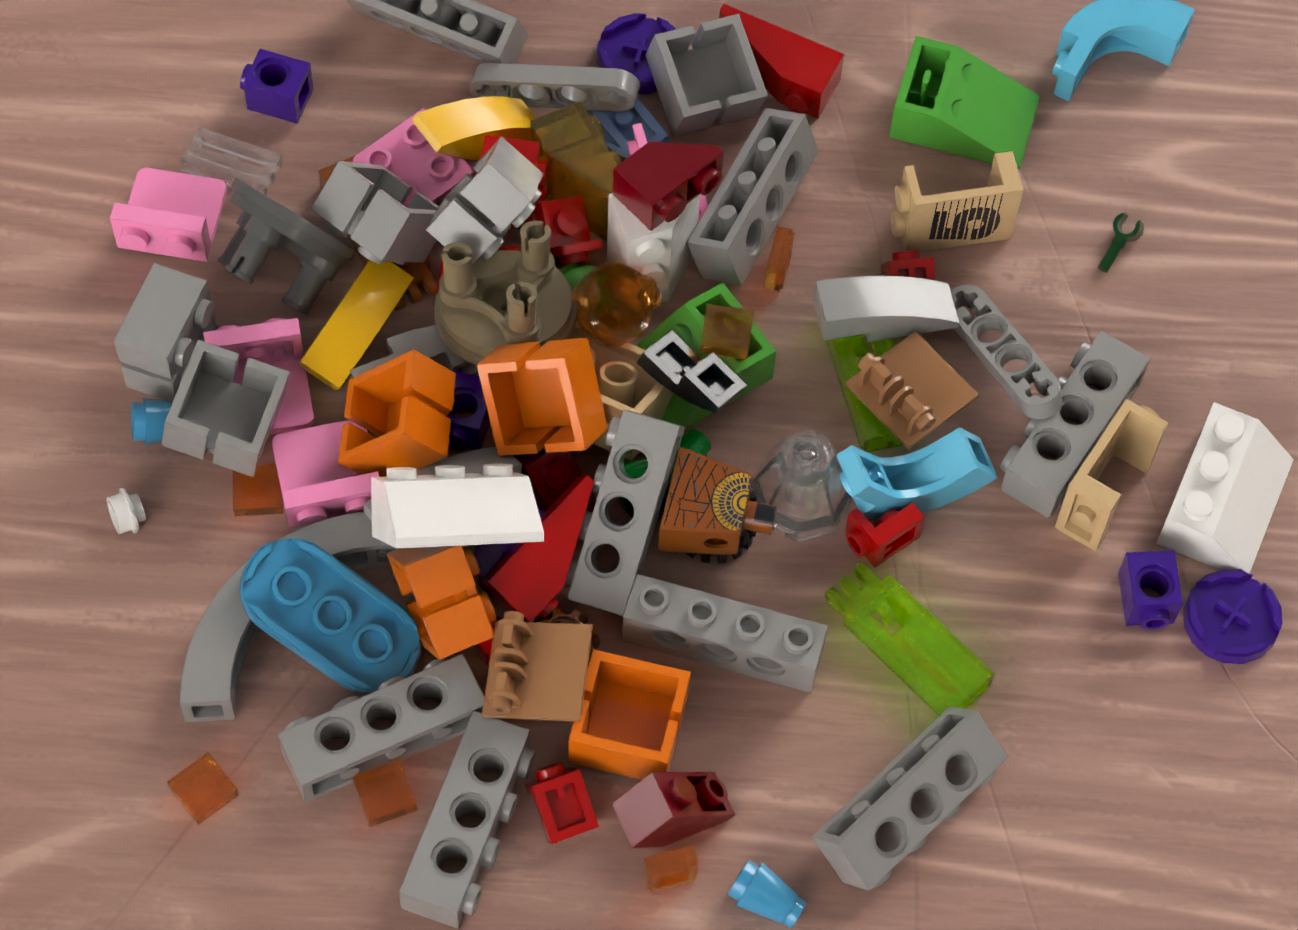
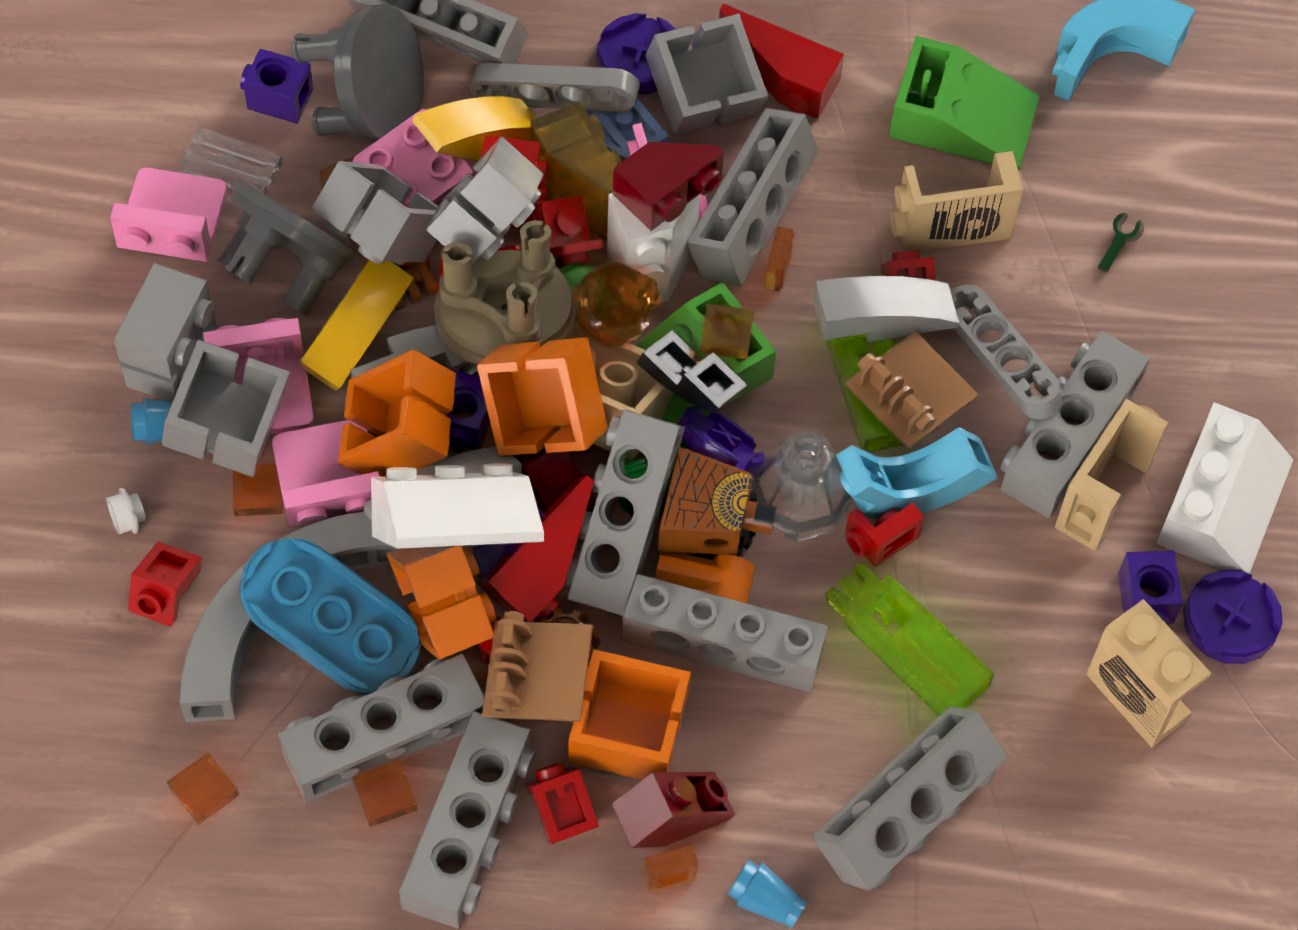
(161, 582): none -> red bracket
(374, 72): none -> dark grey piece
(720, 440): none -> dark purple tile
(723, 576): none -> orange piece
(1146, 672): none -> tan panel

